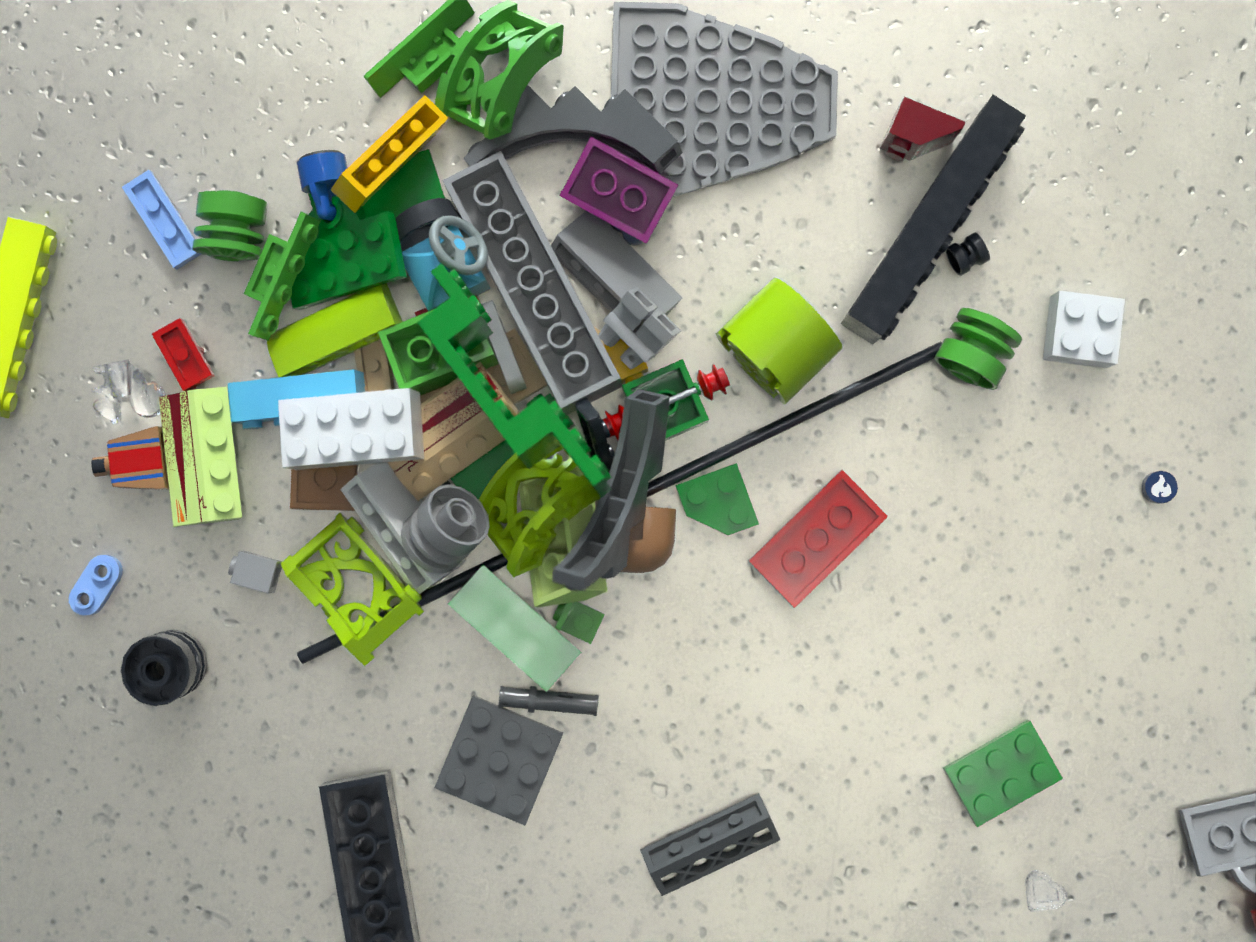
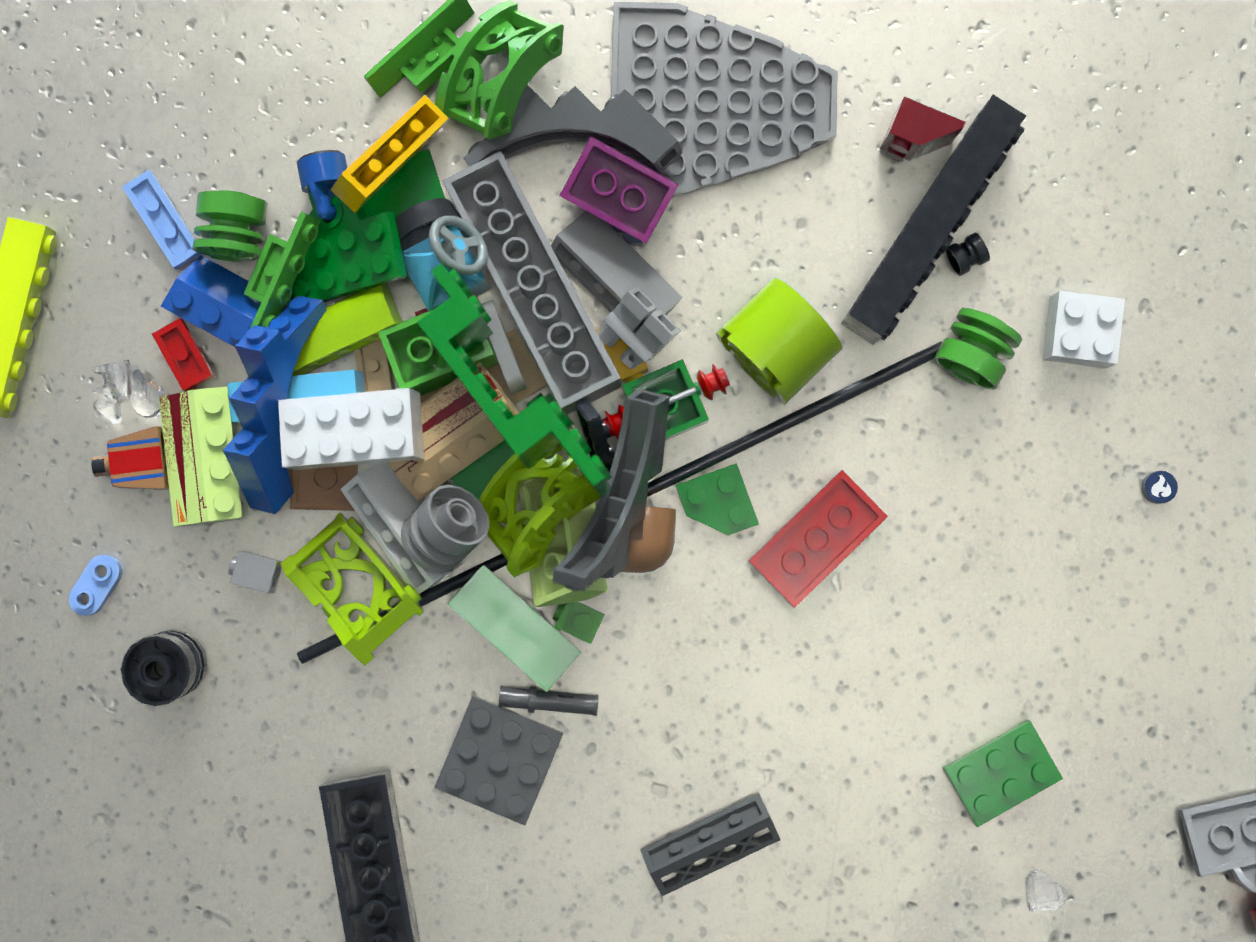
(213, 300): none -> blue slope
(269, 360): none -> blue arch

